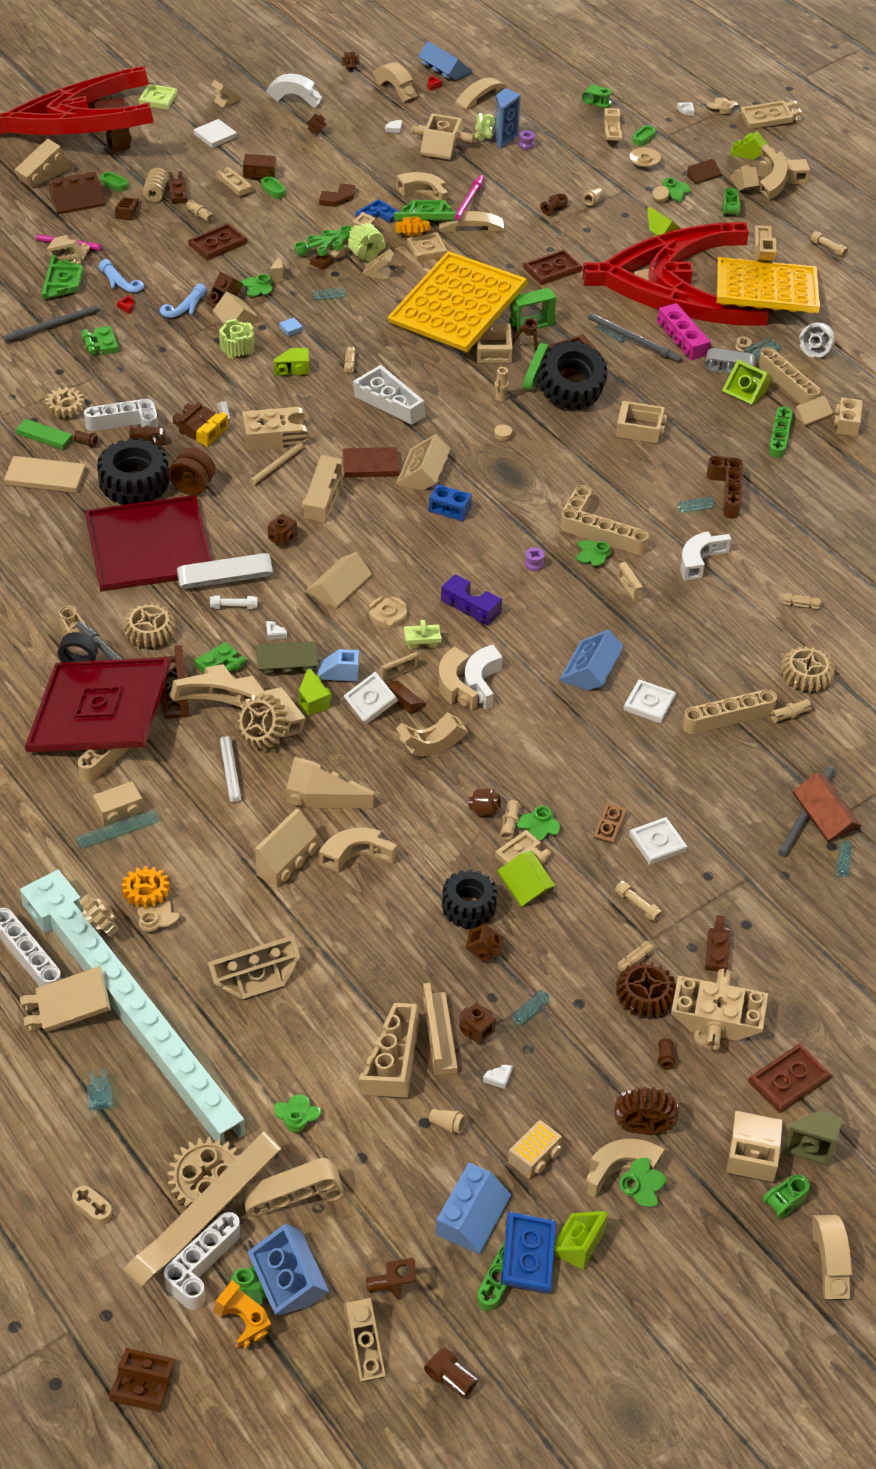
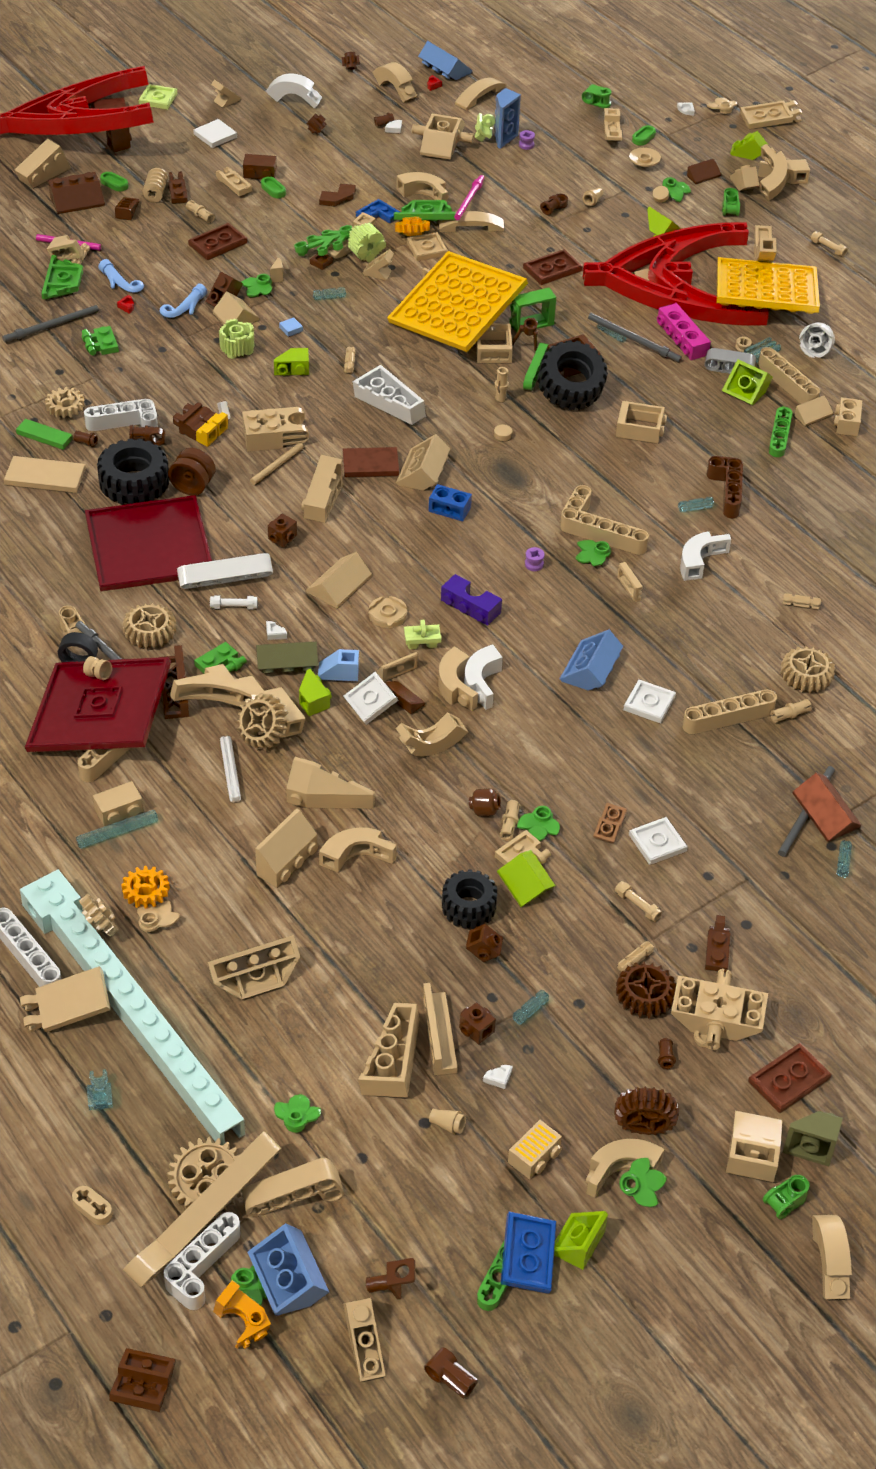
(97, 668): none -> tan wheel
(384, 119): none -> reddish brown pin
(472, 1209): medium blue slope -> none

